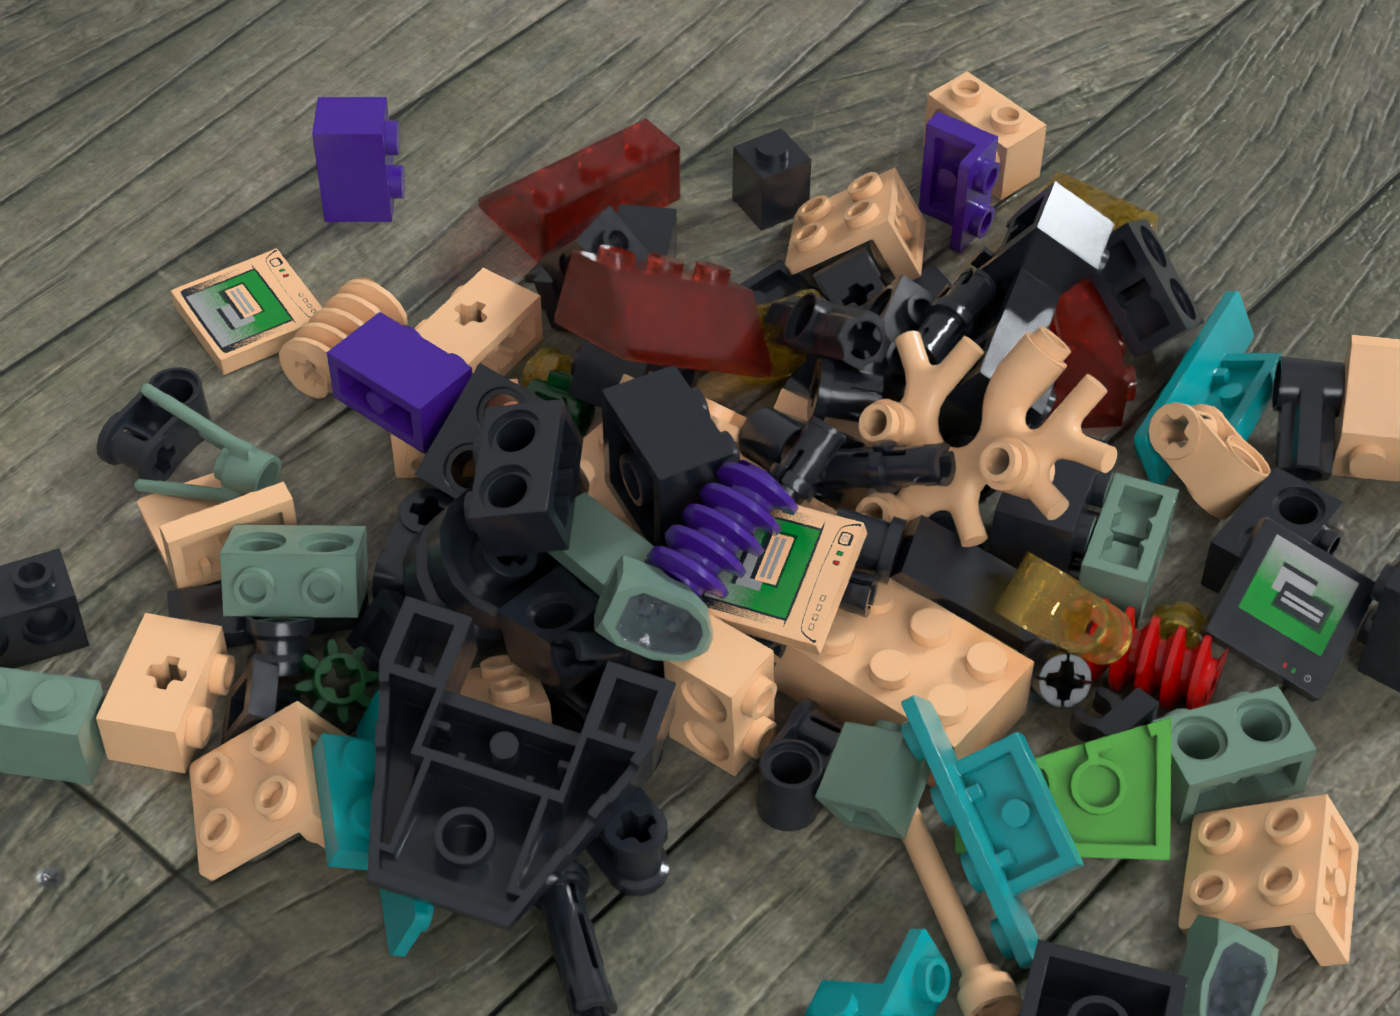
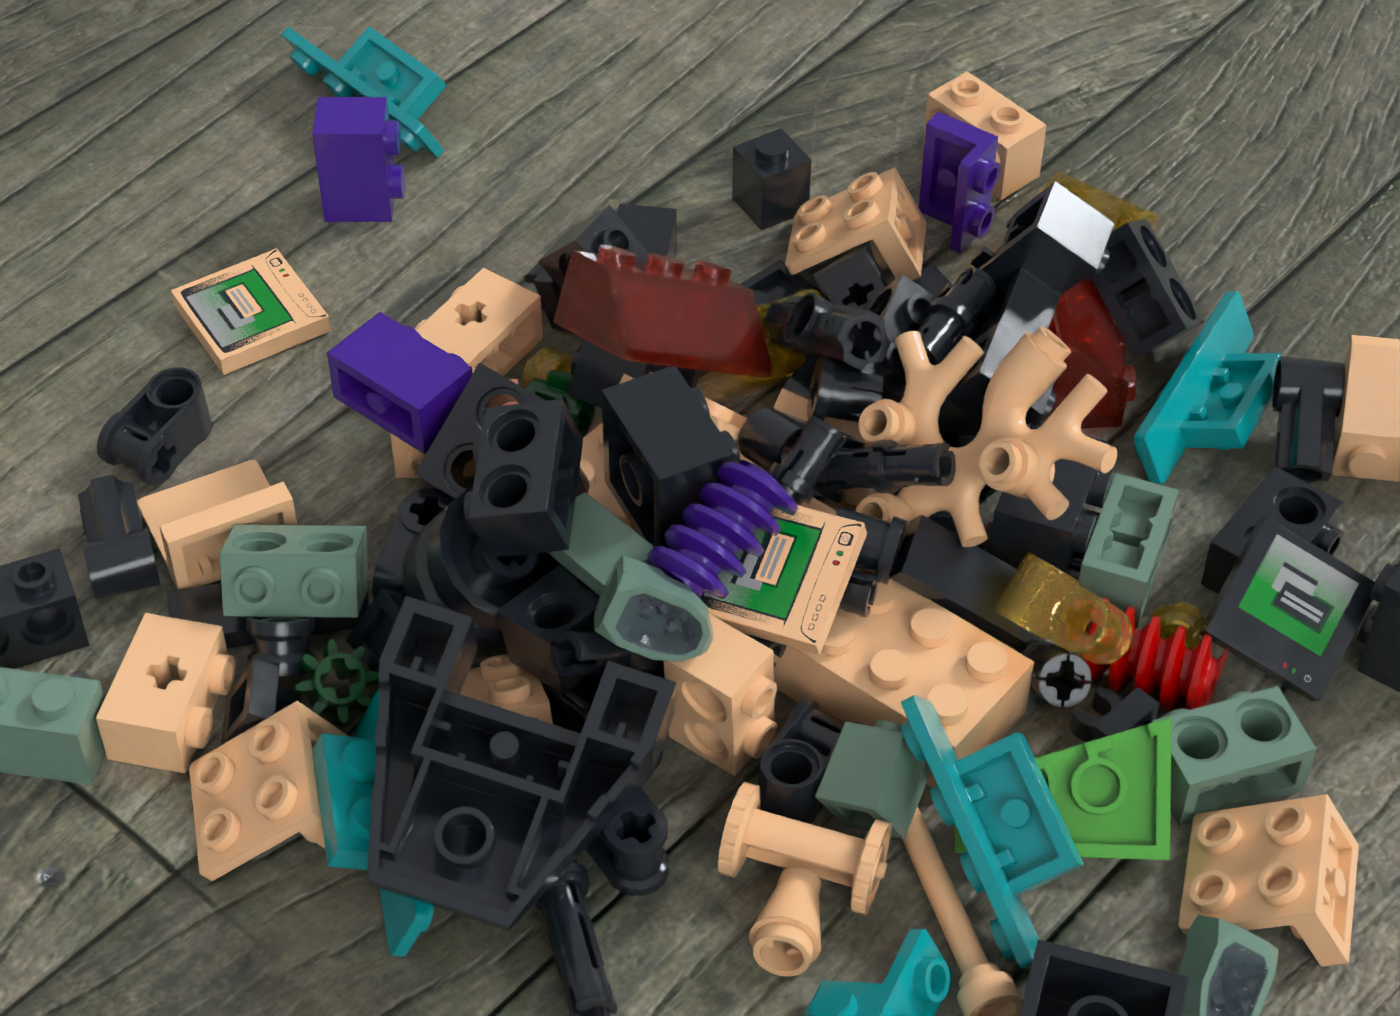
(117, 546): none -> black piece
(238, 466): sand green plant -> none
(305, 355): light nougat piece -> none
(377, 69): none -> teal bracket
(624, 168): clear red slope -> none
(788, 928): none -> light nougat cone
(795, 843): none -> light nougat hose
(1207, 456): light nougat piece -> none

